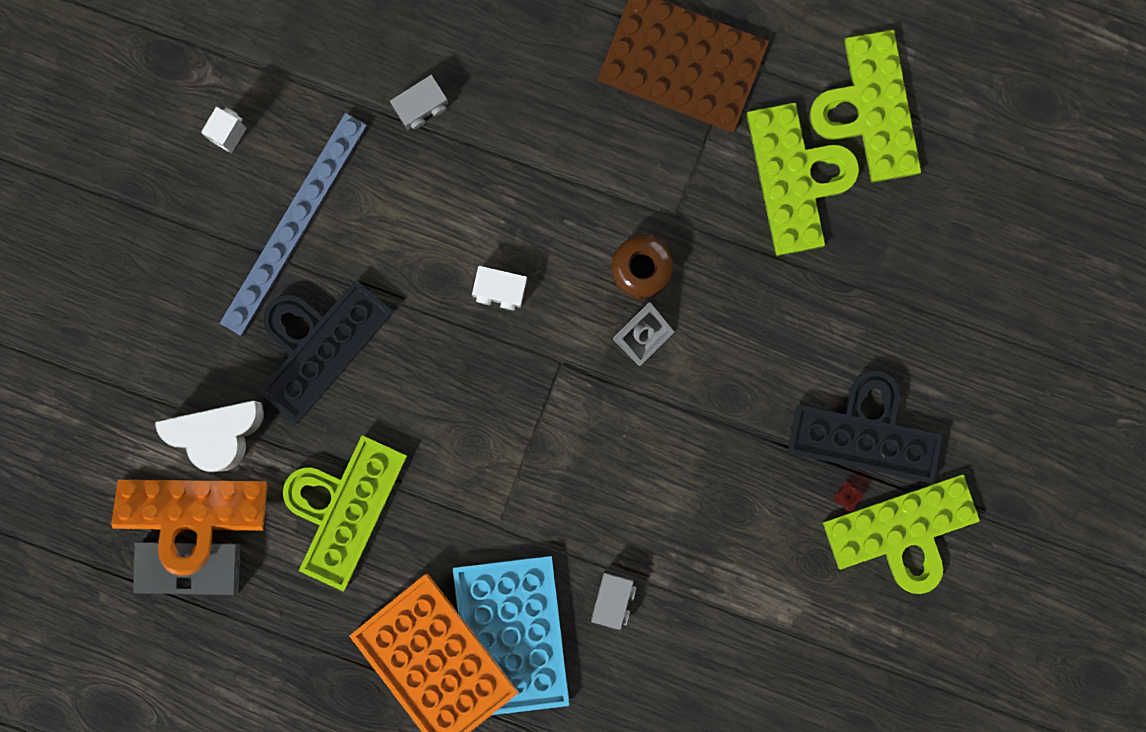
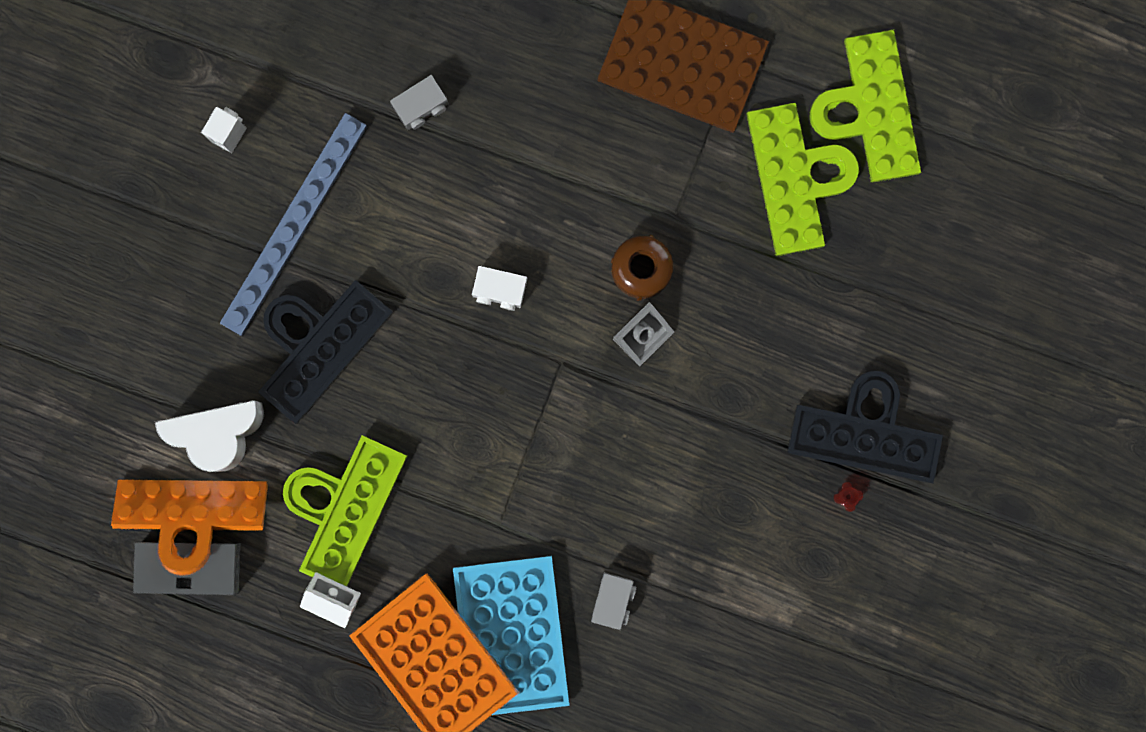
(330, 600): none -> white brick
(900, 523): lime plate -> none

